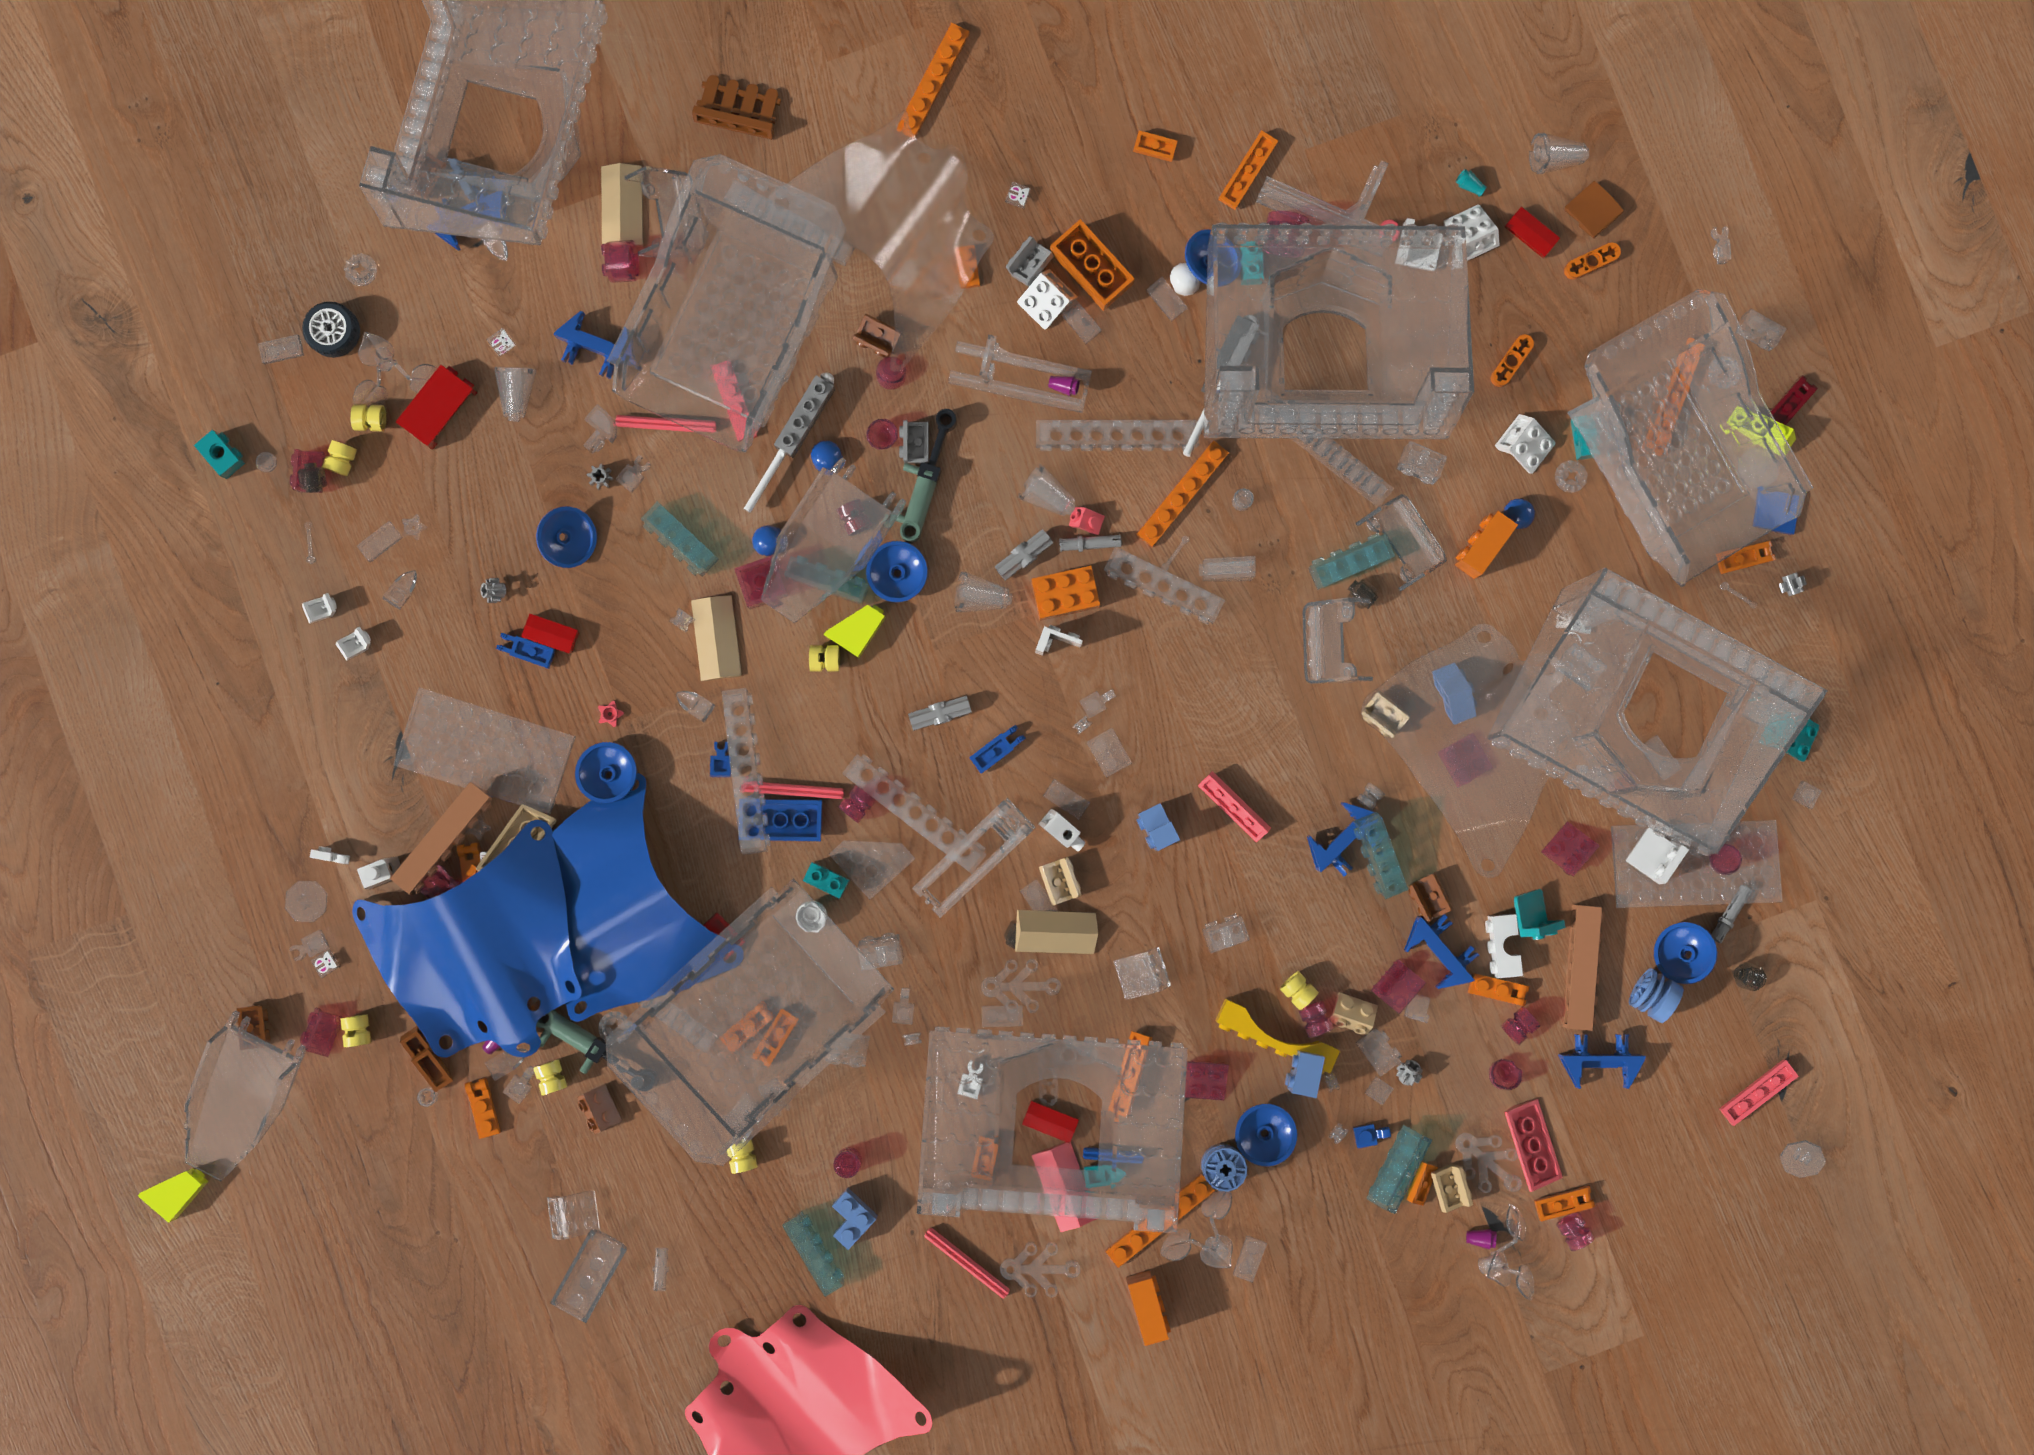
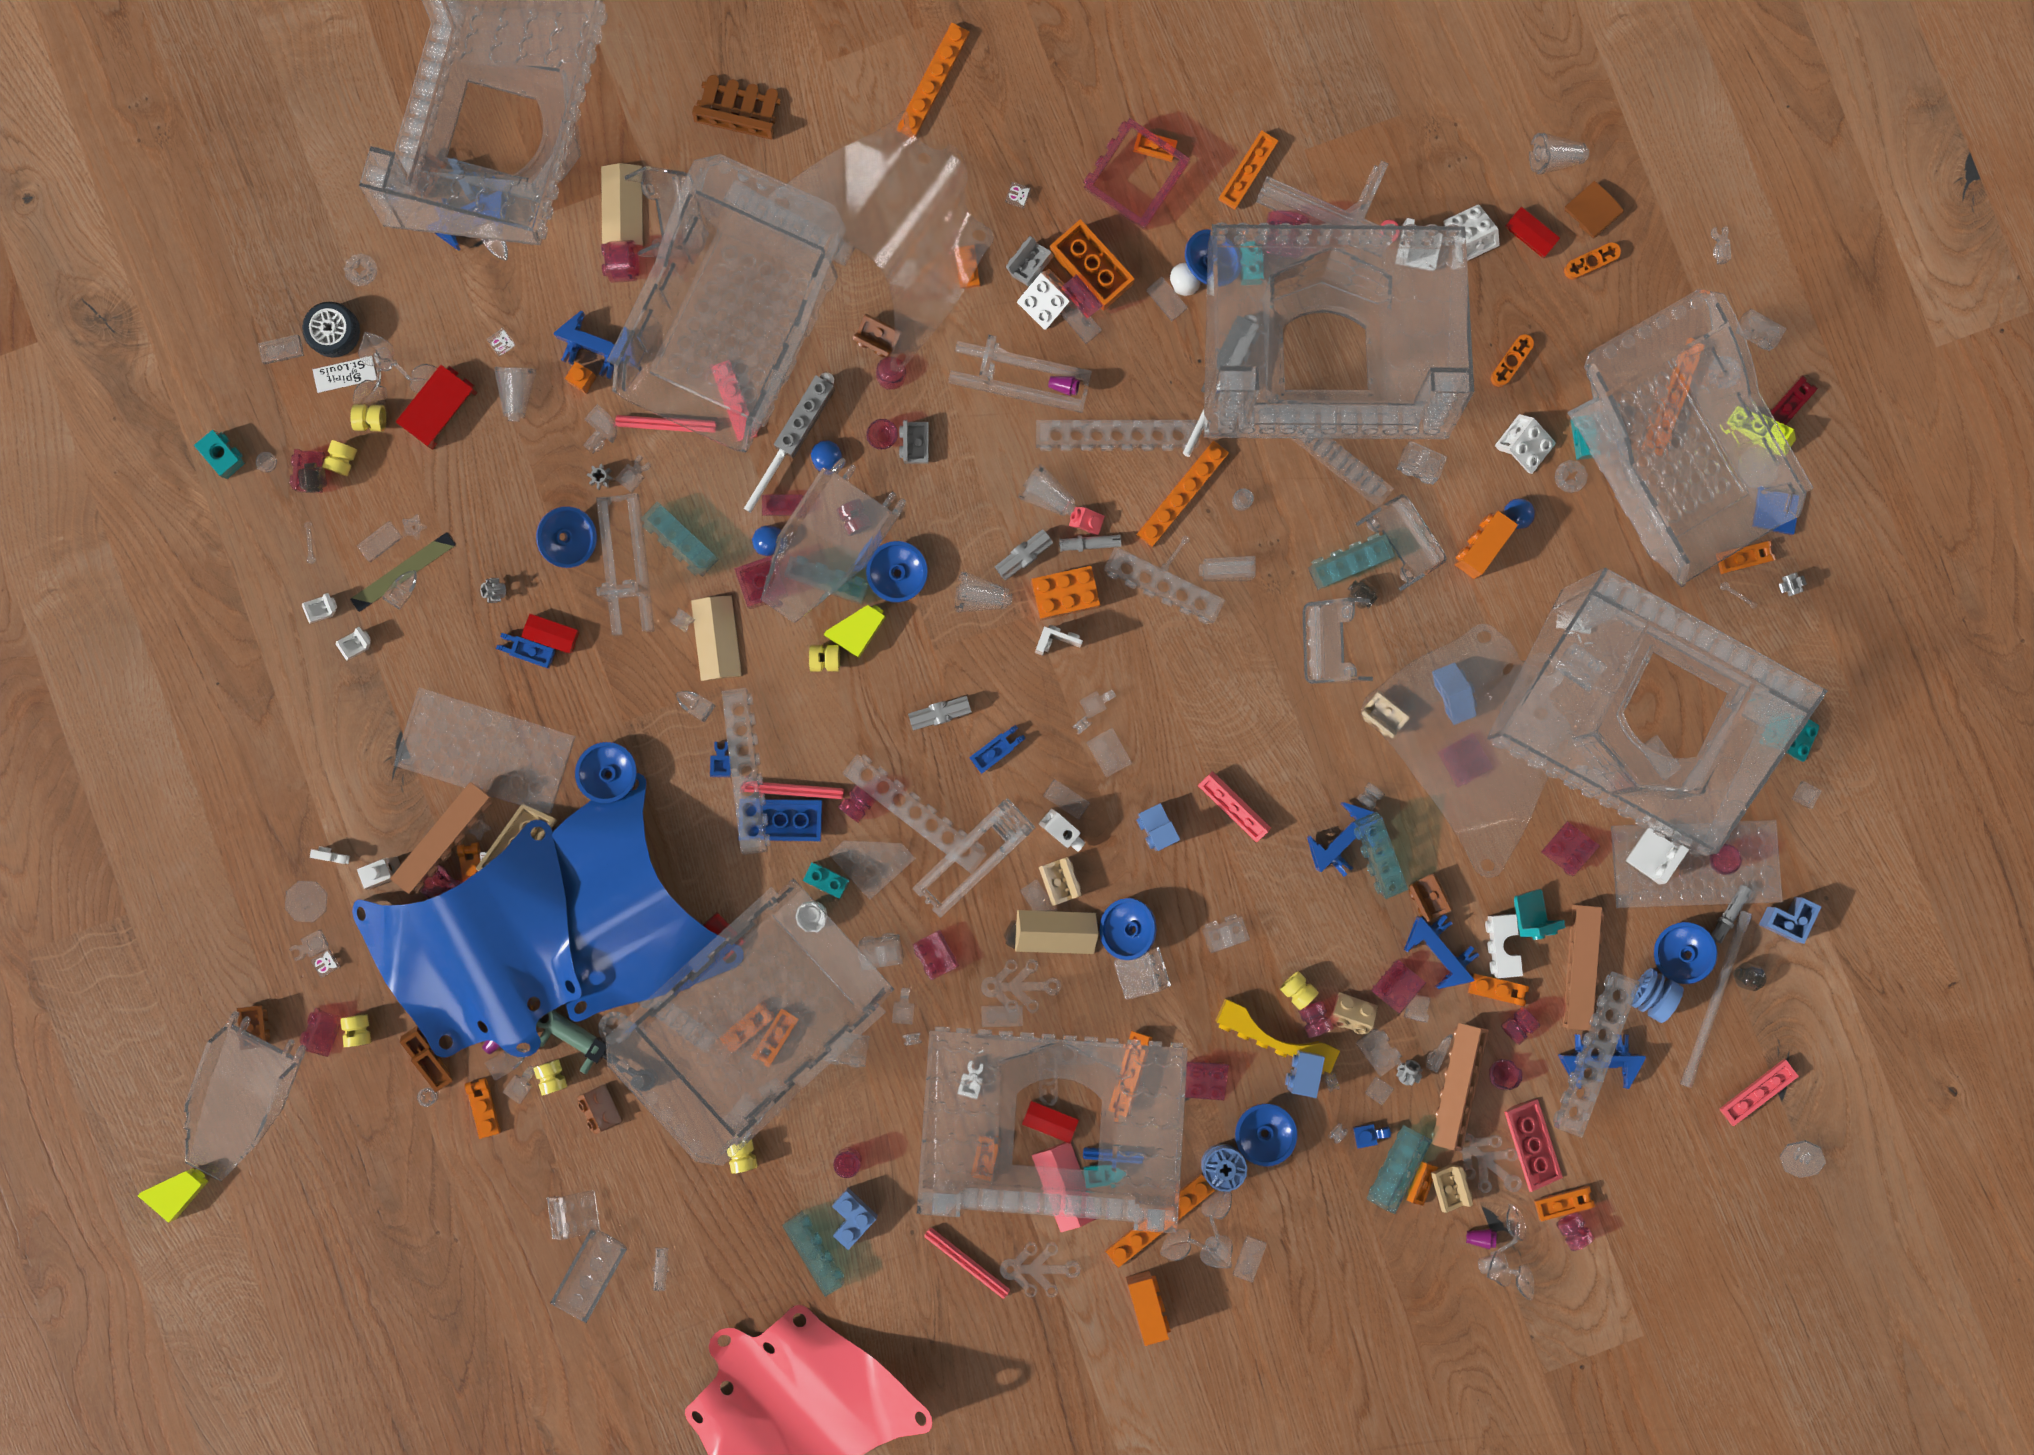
(342, 375): none -> white sticker
(415, 562): none -> olive sticker
(580, 377): none -> orange brick
(610, 590): none -> clear piece
(610, 719): coral plate -> none
(780, 504): none -> clear pink plate
(926, 482): sand green piece -> none
(935, 955): none -> clear pink bracket
(1081, 296): none -> clear pink plate
(1112, 147): none -> clear pink window
(1117, 928): none -> blue dish
(1436, 1057): none -> clear plate
(1459, 1087): none -> nougat brick
(1469, 181): teal cone -> none
(1599, 1066): none -> clear brick
(1740, 929): none -> clear piece
(1795, 923): none -> medium blue brick

